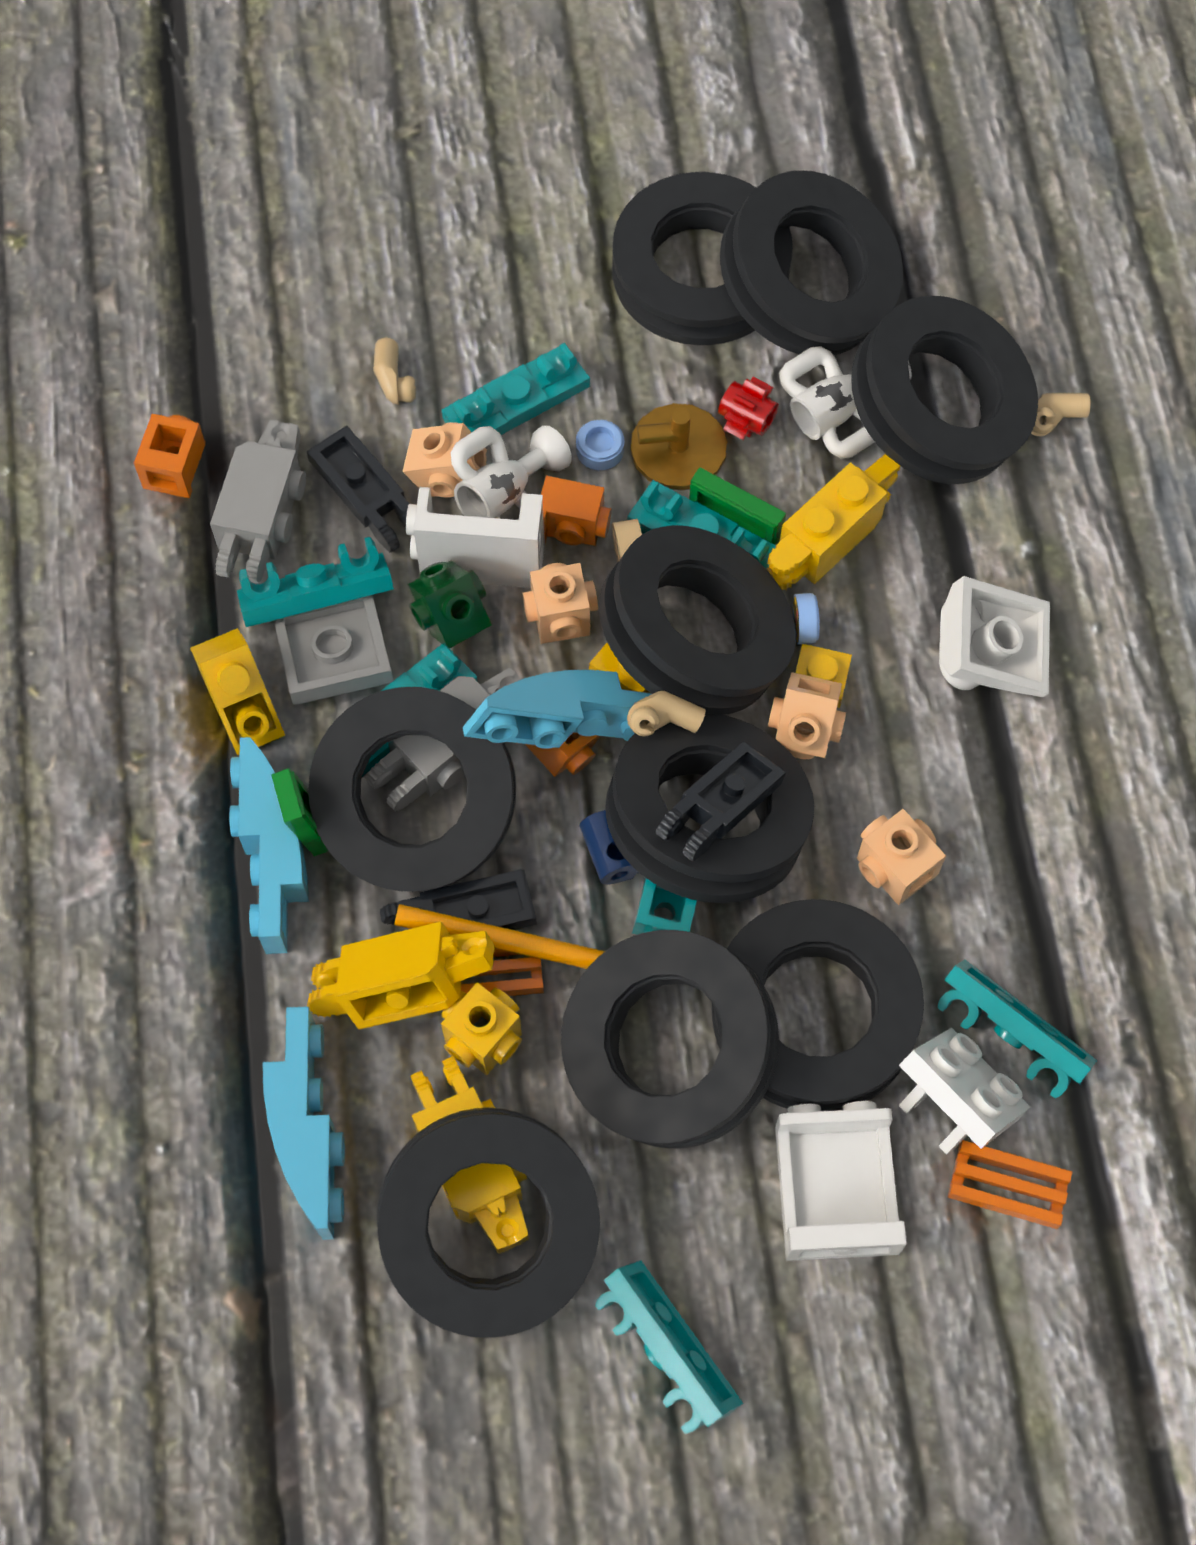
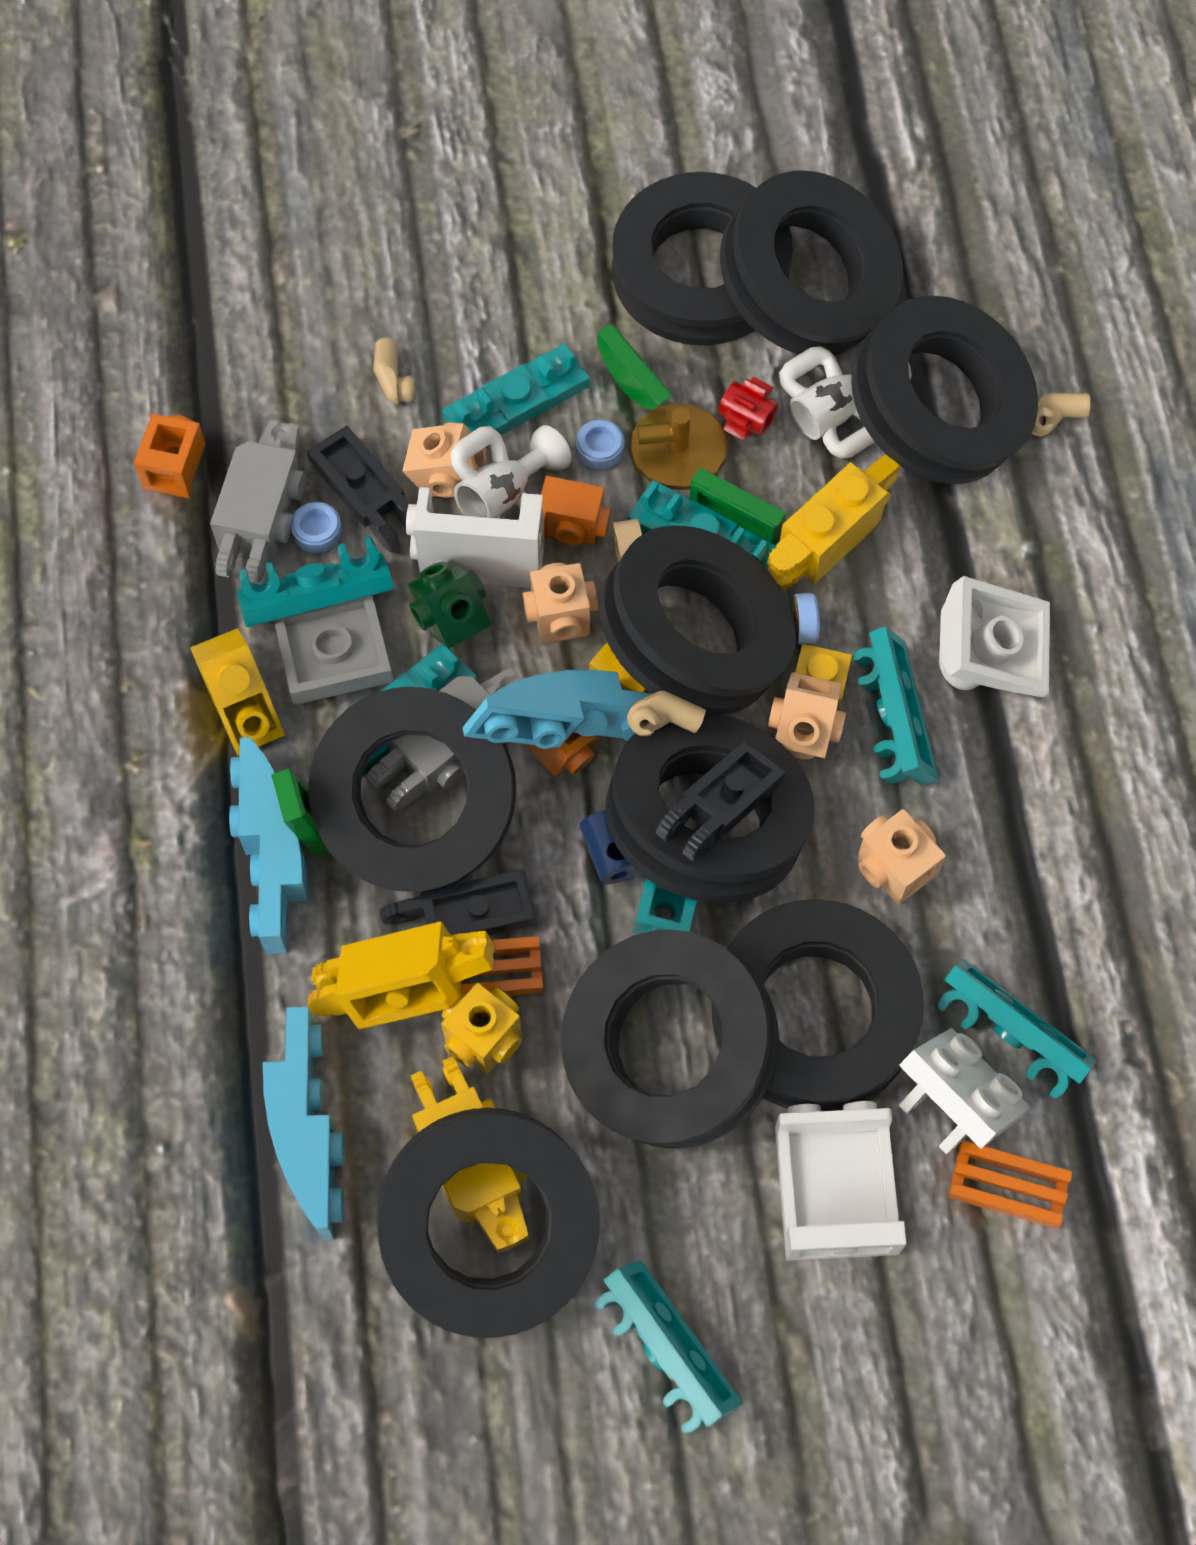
(316, 527): none -> light blue tile
(503, 938): light orange bar -> none
(630, 370): none -> green tile
(898, 708): none -> teal plate

